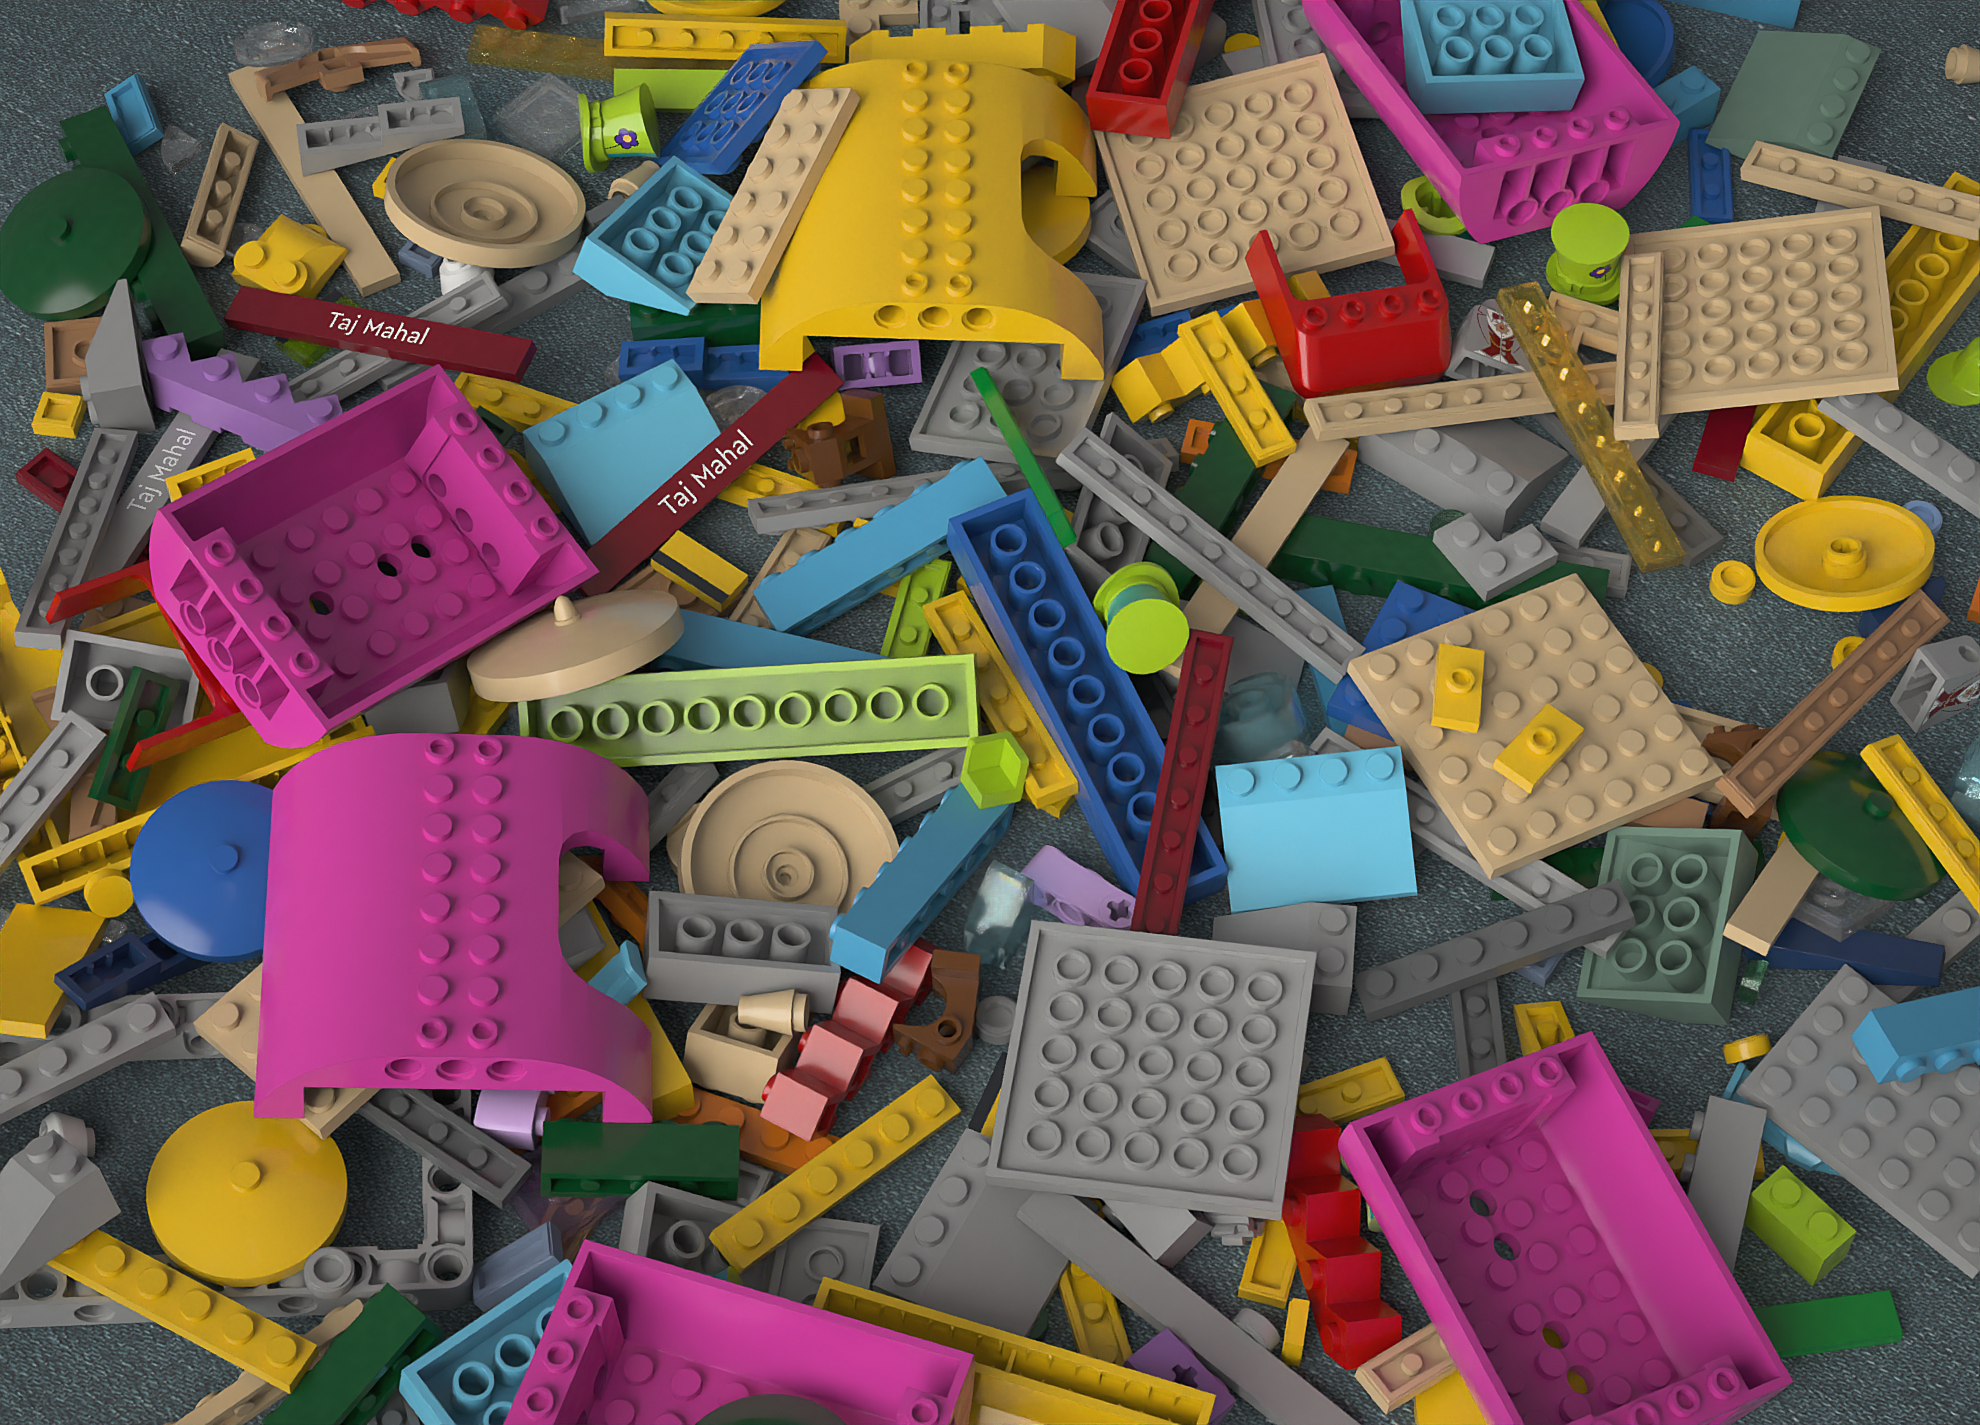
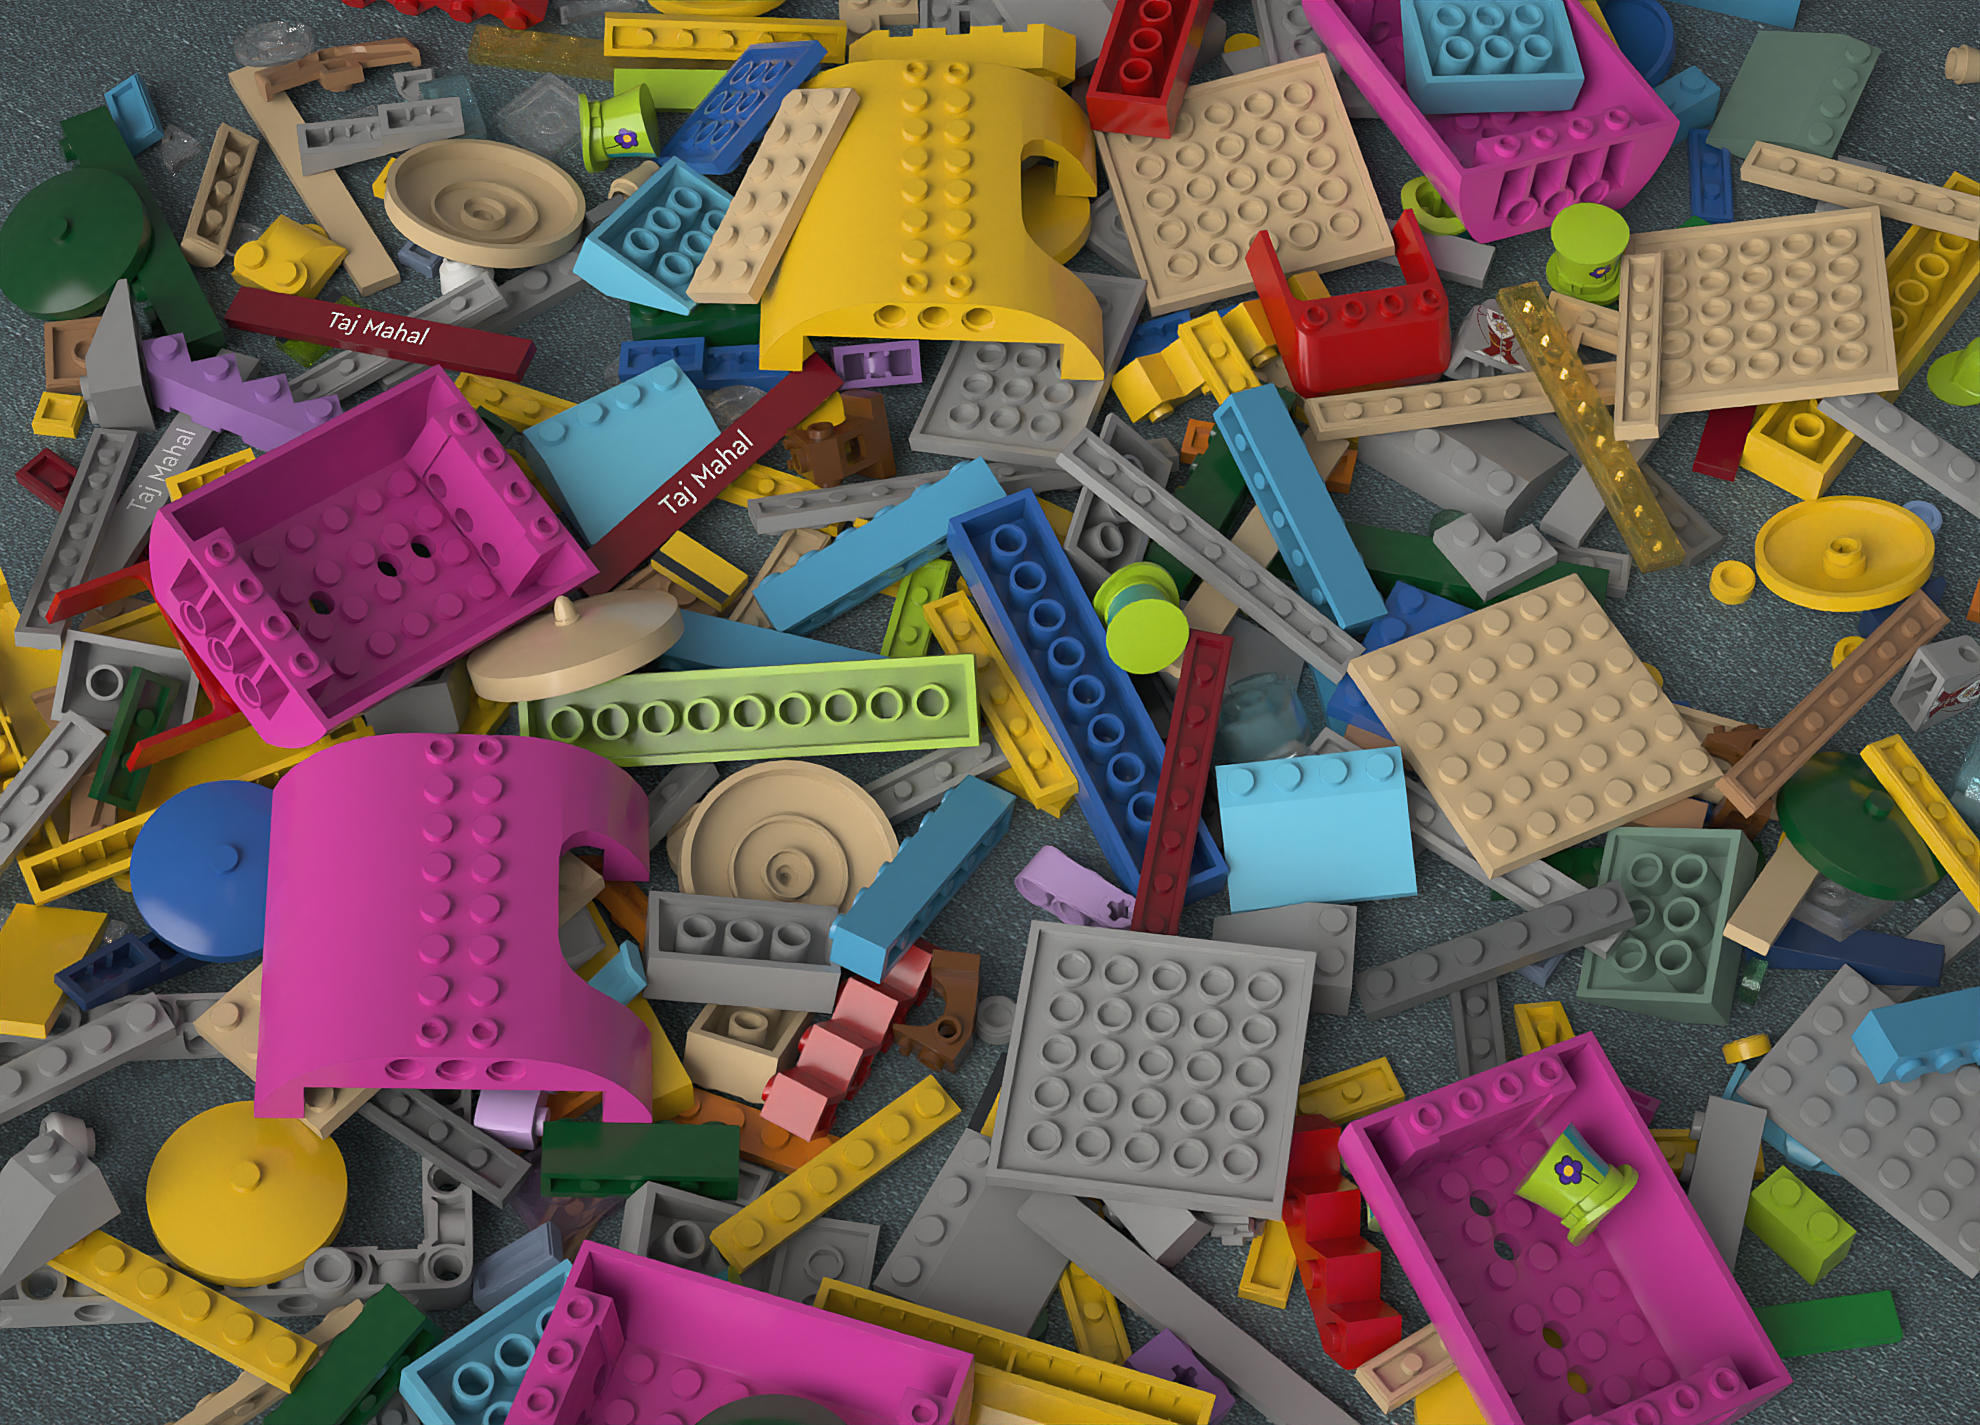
(108, 893): yellow tile -> none
(776, 1011): tan cone -> none
(994, 769): lime panel -> none
(1000, 915): clear light blue slope -> none
(1024, 457): green tile -> none
(1257, 1328): light grey tile -> none
(1295, 1332): yellow tile -> none
(1299, 509): none -> dark azure brick
(1457, 688): yellow plate -> none
(1538, 748): yellow plate -> none
(1576, 1184): none -> lime hat

